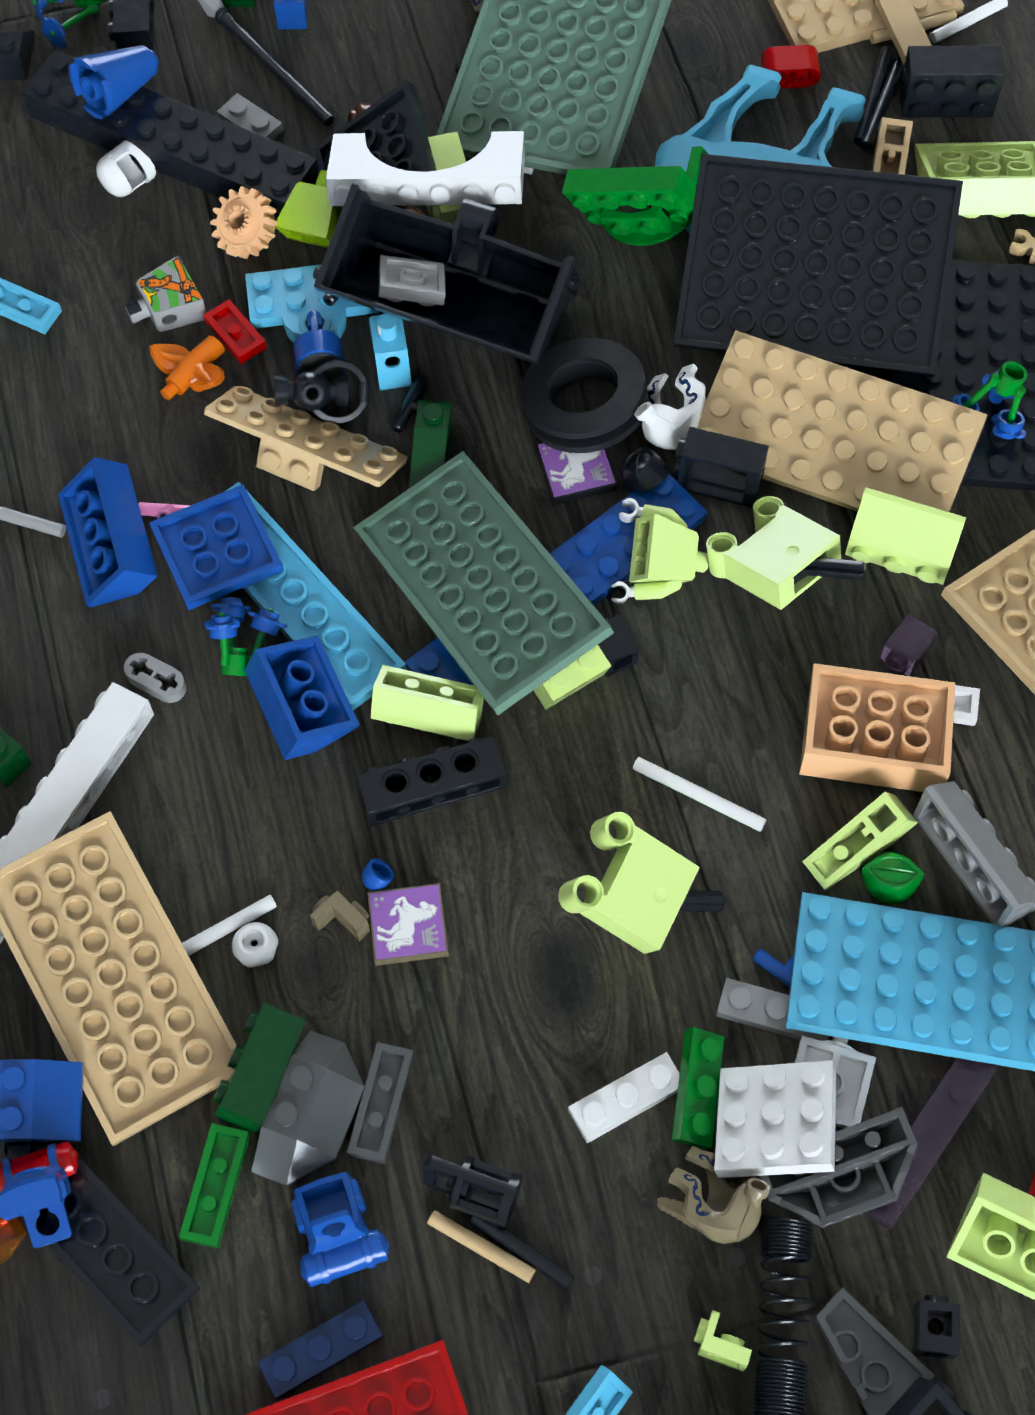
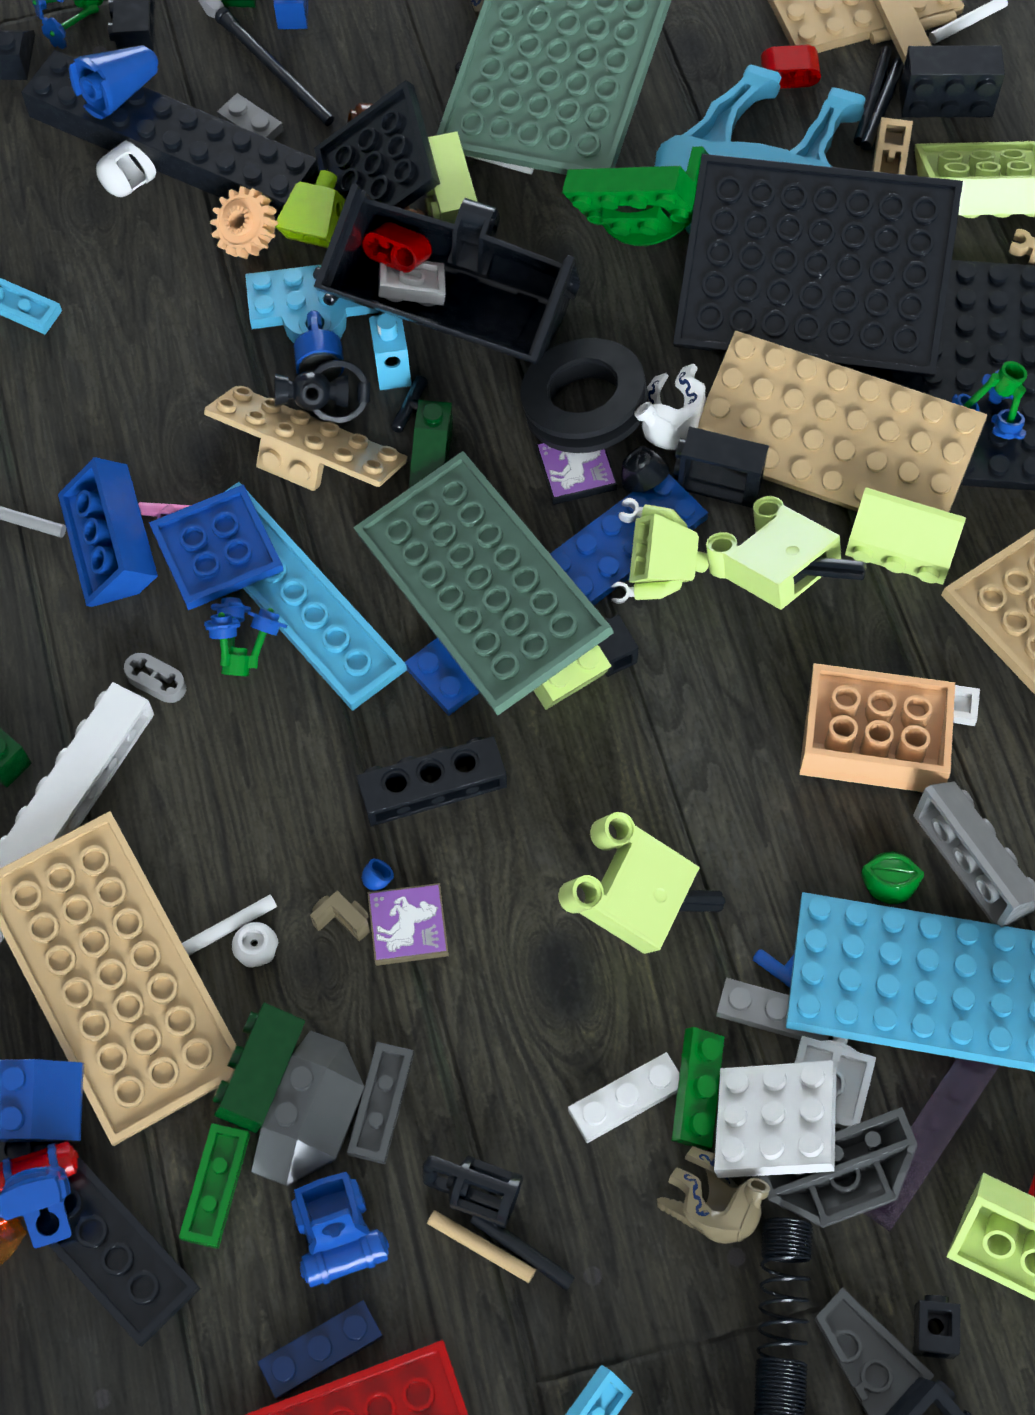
(167, 298): torso -> none
(189, 367): orange plant -> none
(235, 331): red plate -> none
(300, 696): blue slope -> none
(394, 245): none -> red beam
(426, 703): yellowish green brick -> none
(488, 178): white arch -> none
(699, 794): white bar -> none
(724, 1350): yellowish green bracket -> none
(860, 840): yellowish green slope -> none
(908, 645): clear purple brick -> none

